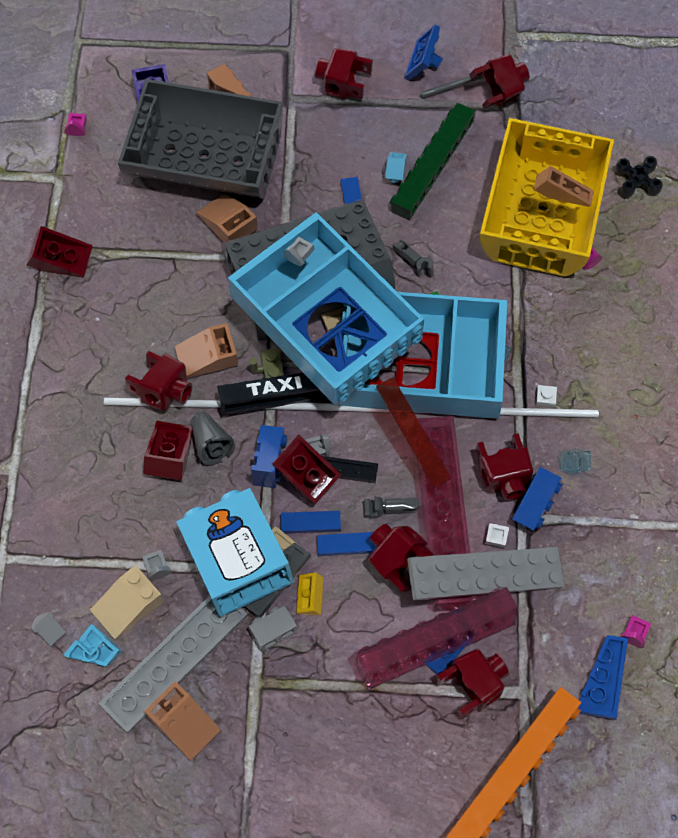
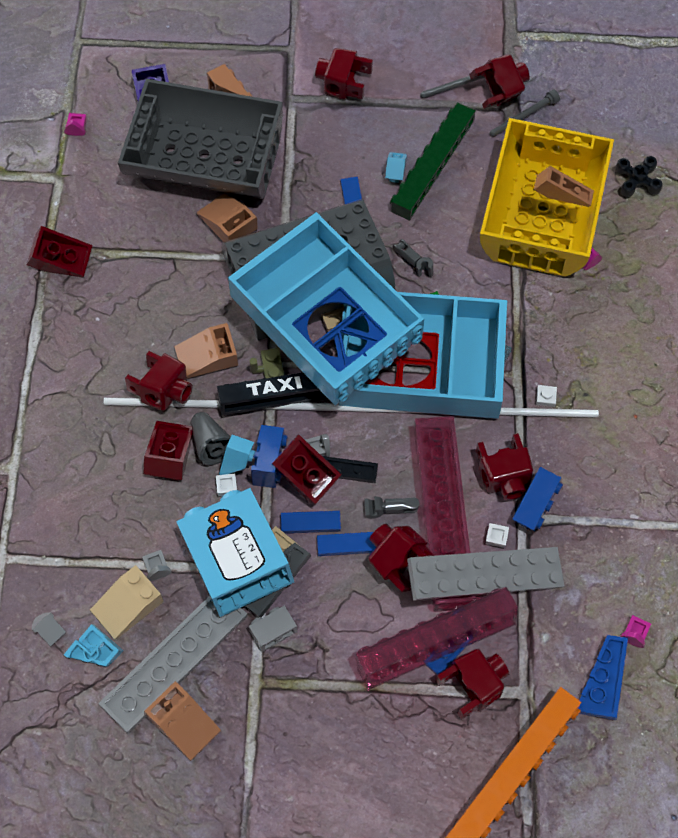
(225, 483): none -> white plate
(237, 455): none -> medium azure slope
(299, 251): light grey tile -> none
(310, 594): yellow slope -> none
(413, 432): clear red tile -> none
(423, 53): blue plate -> none
(551, 97): none -> dark grey piece
(575, 460): clear light blue panel -> none

